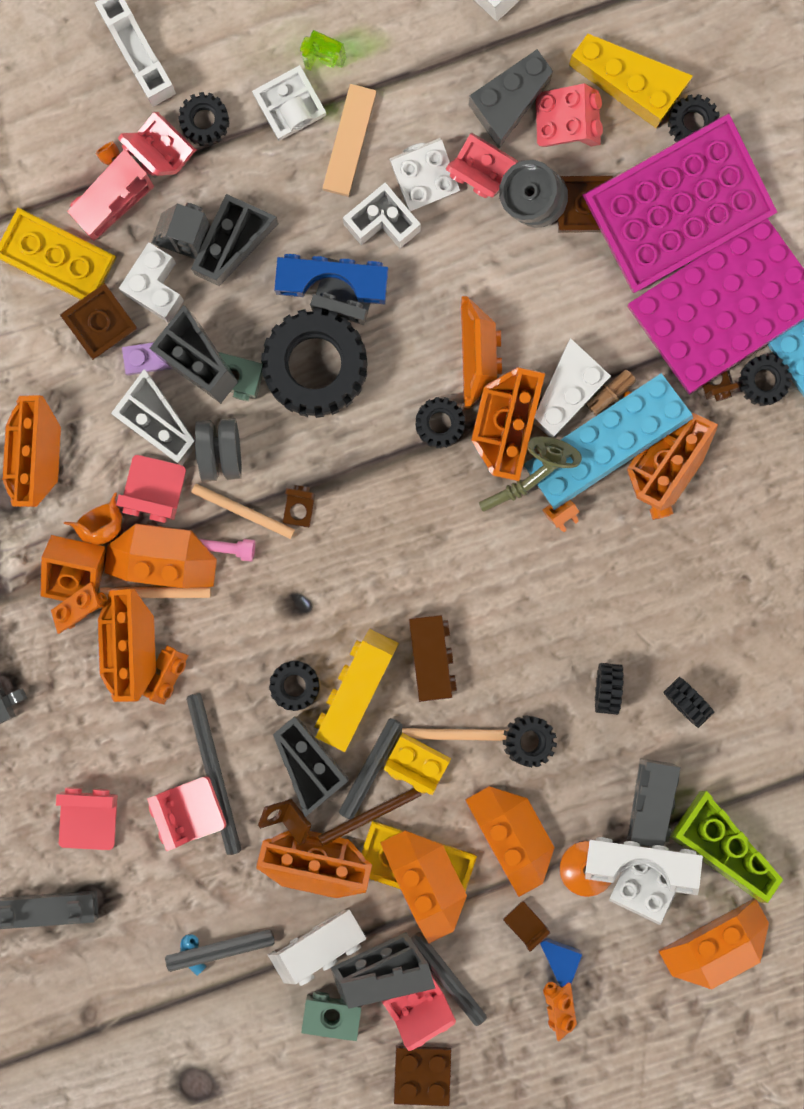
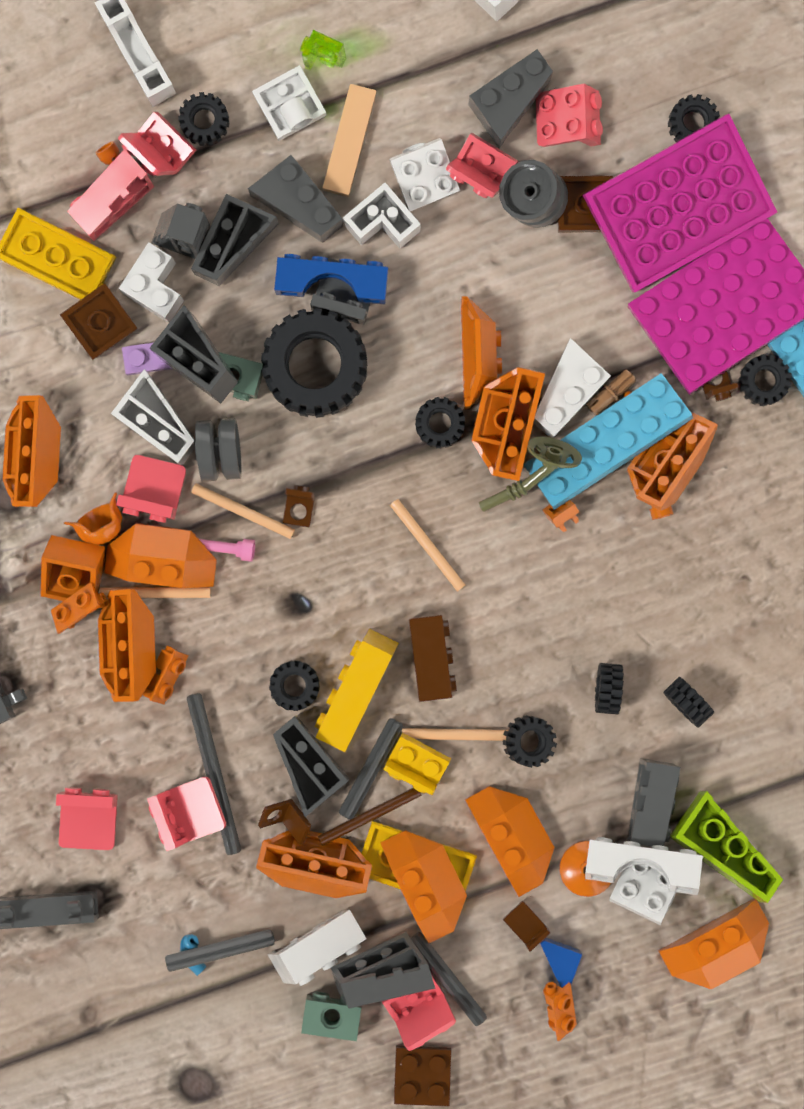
(298, 199): none -> dark grey wedge
(427, 545): none -> light nougat bar
(630, 78): yellow wedge -> none

